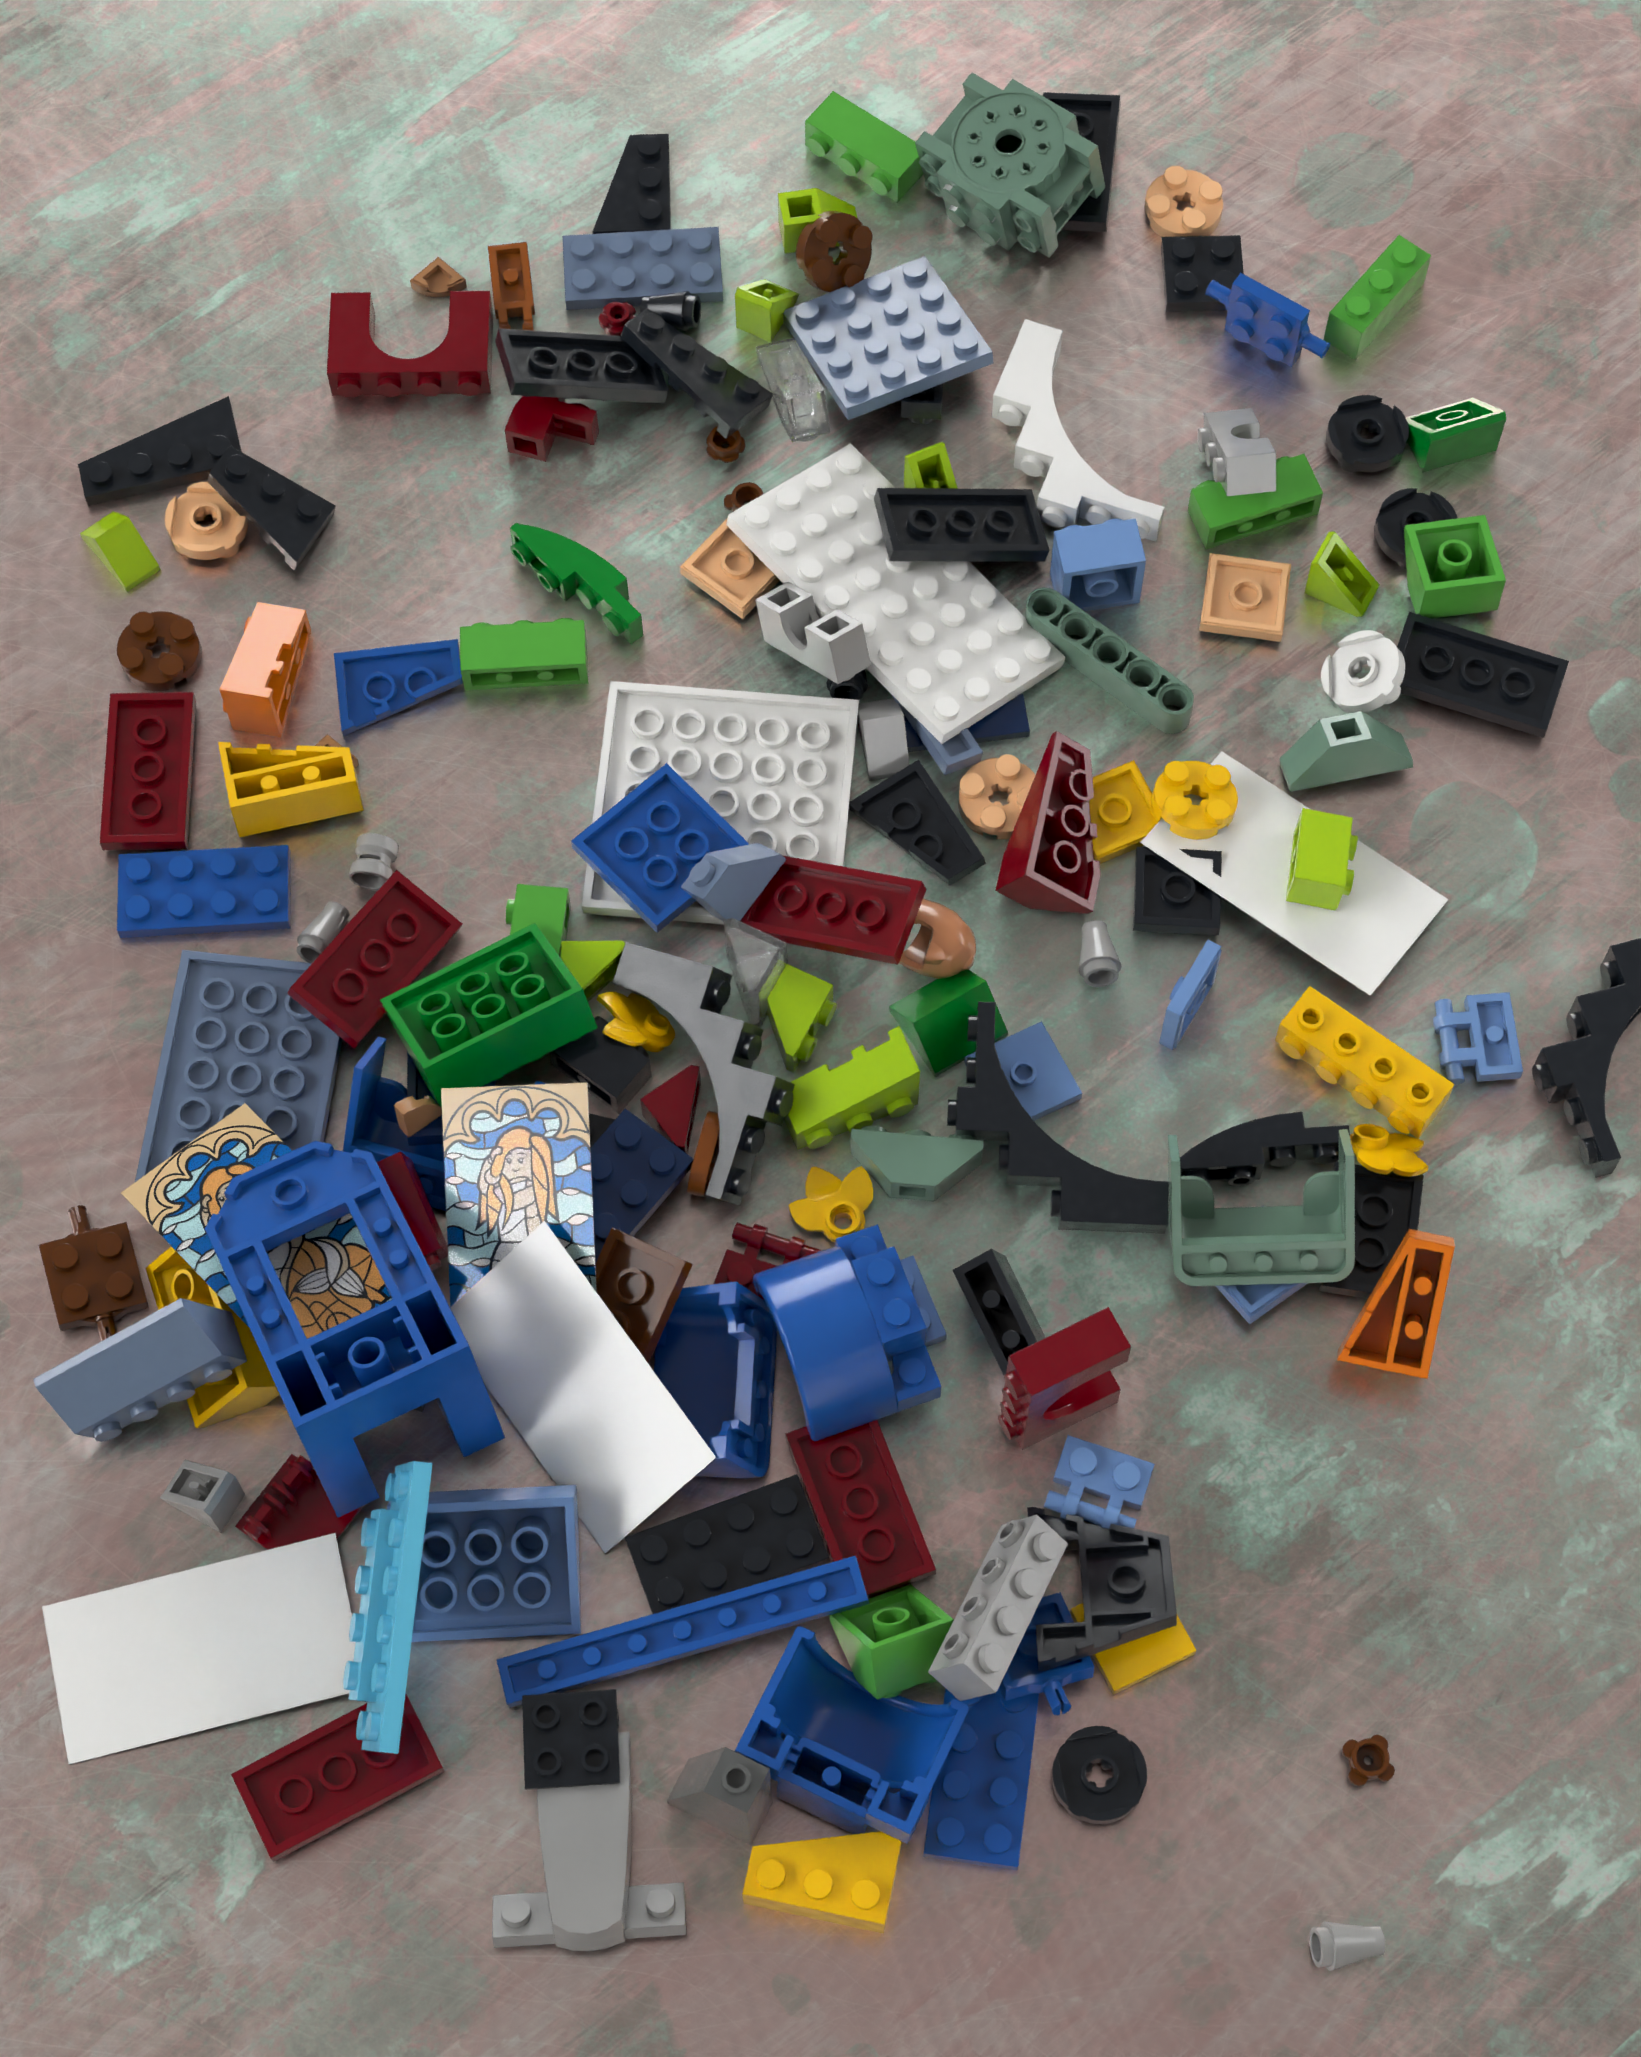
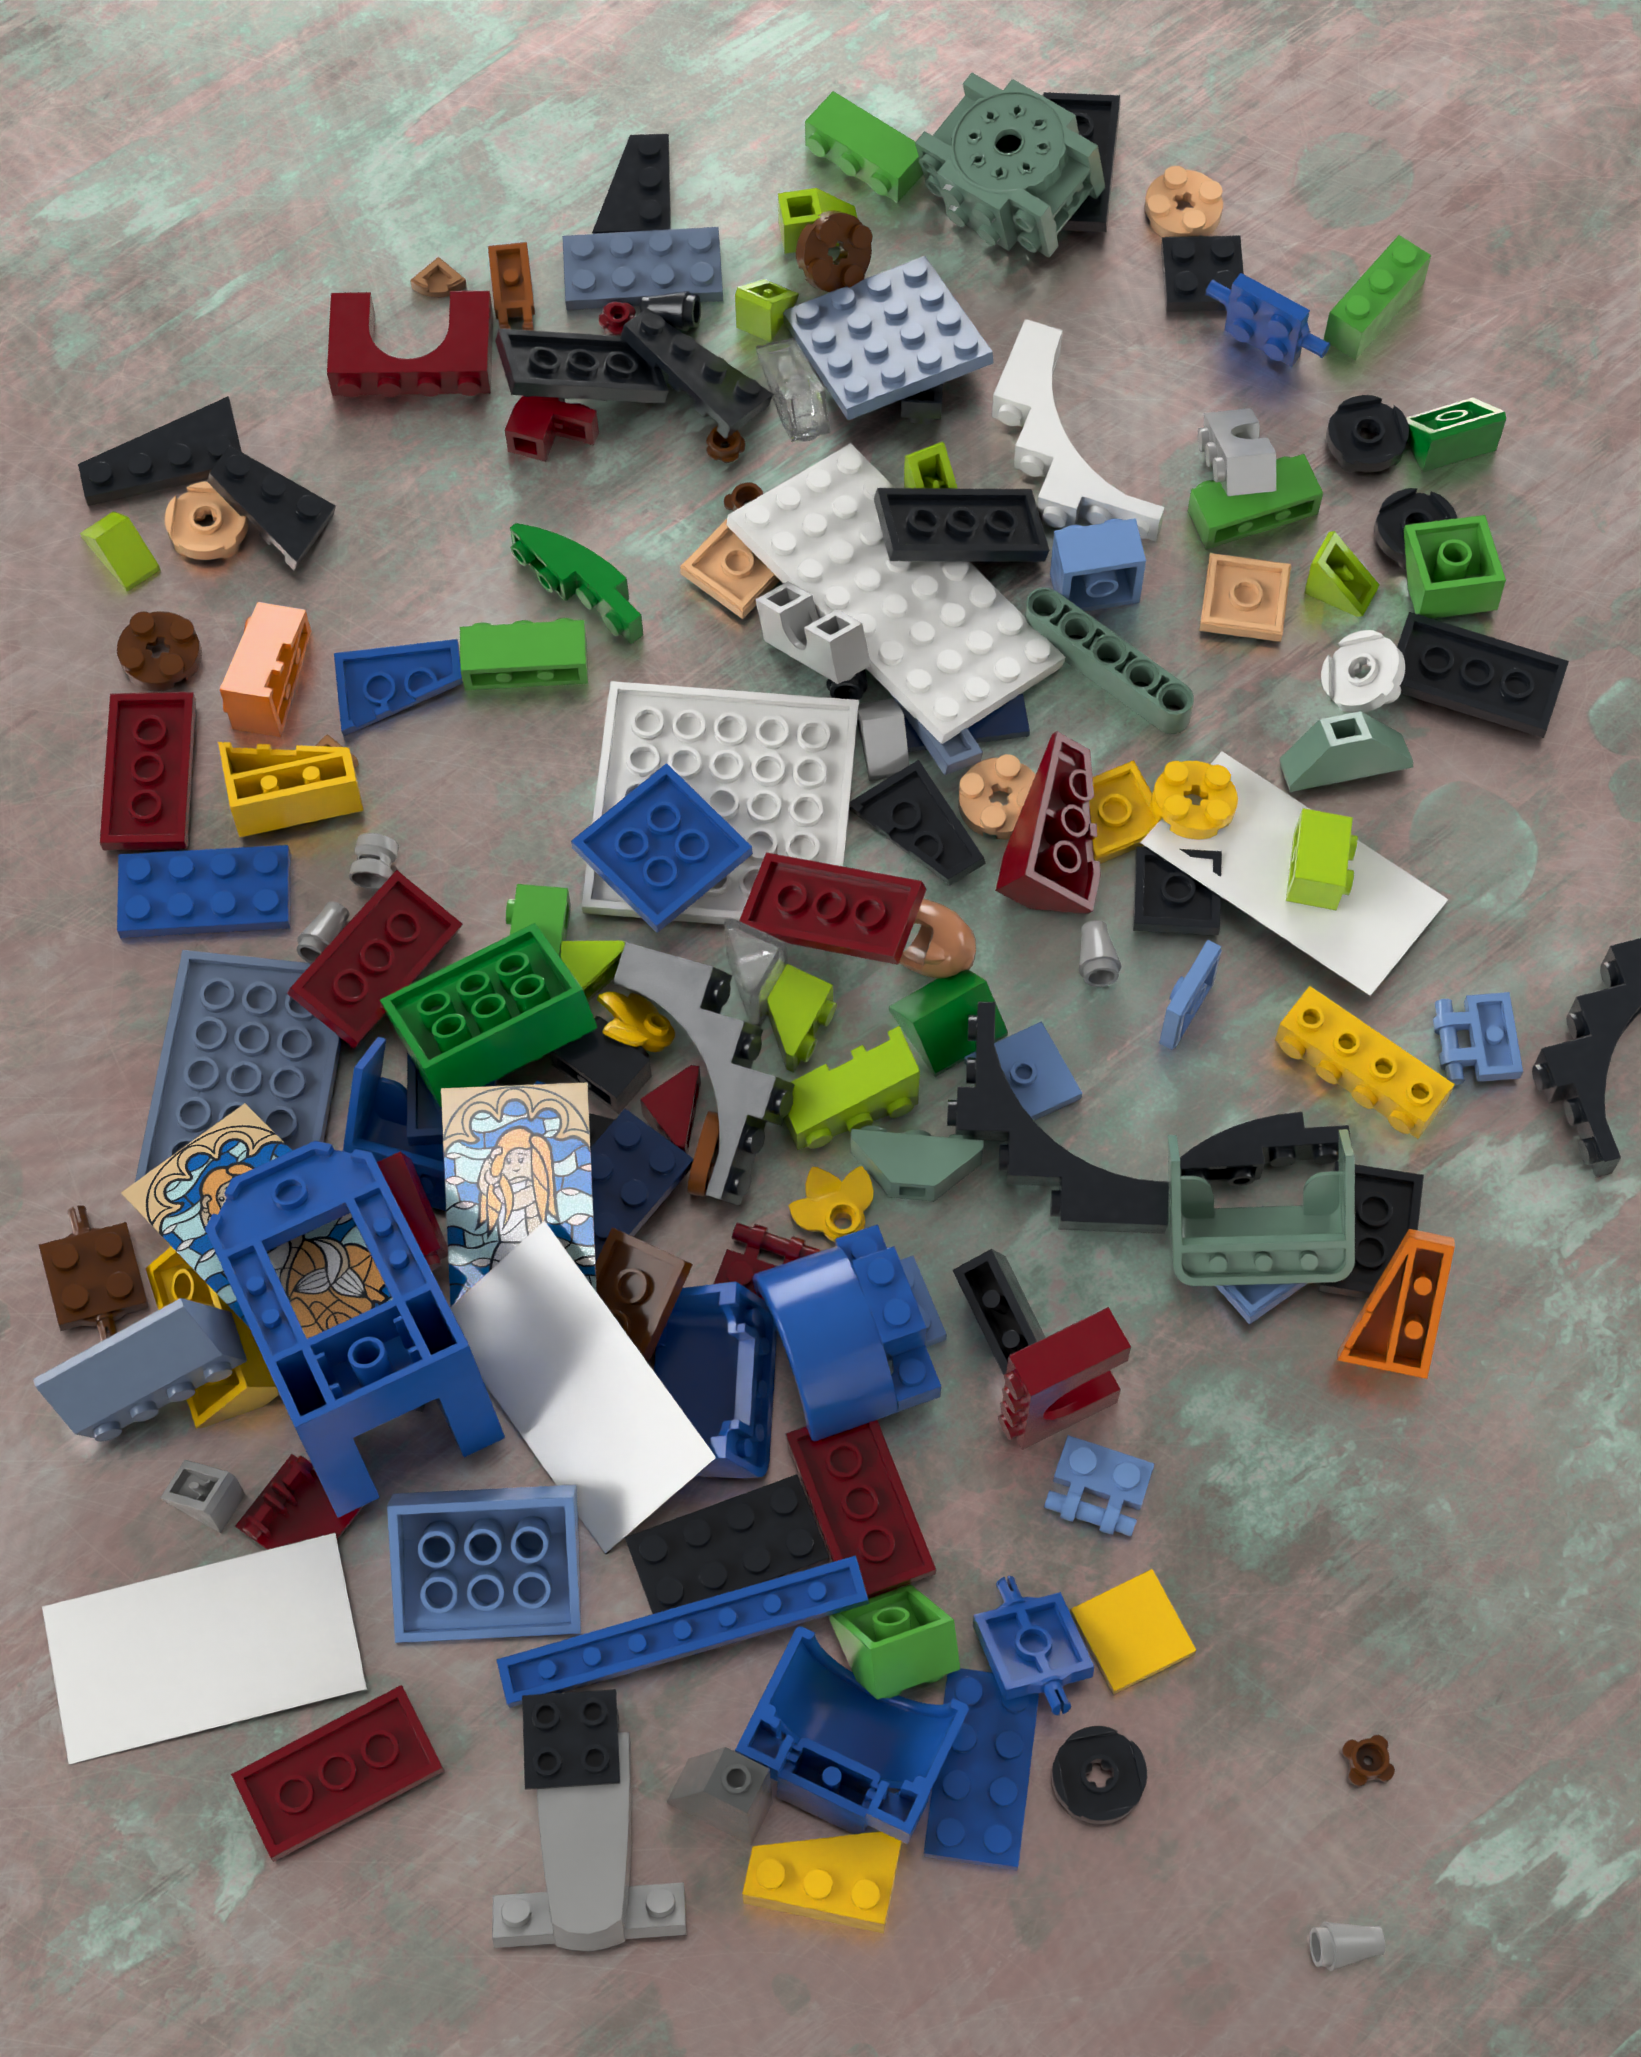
(388, 1607): medium azure plate -> none
(416, 1114): medium nougat tile -> none
(732, 879): sand blue slope -> none
(998, 1608): light grey brick -> none
(1123, 1589): black wing -> none
(1387, 1152): yellow plate -> none

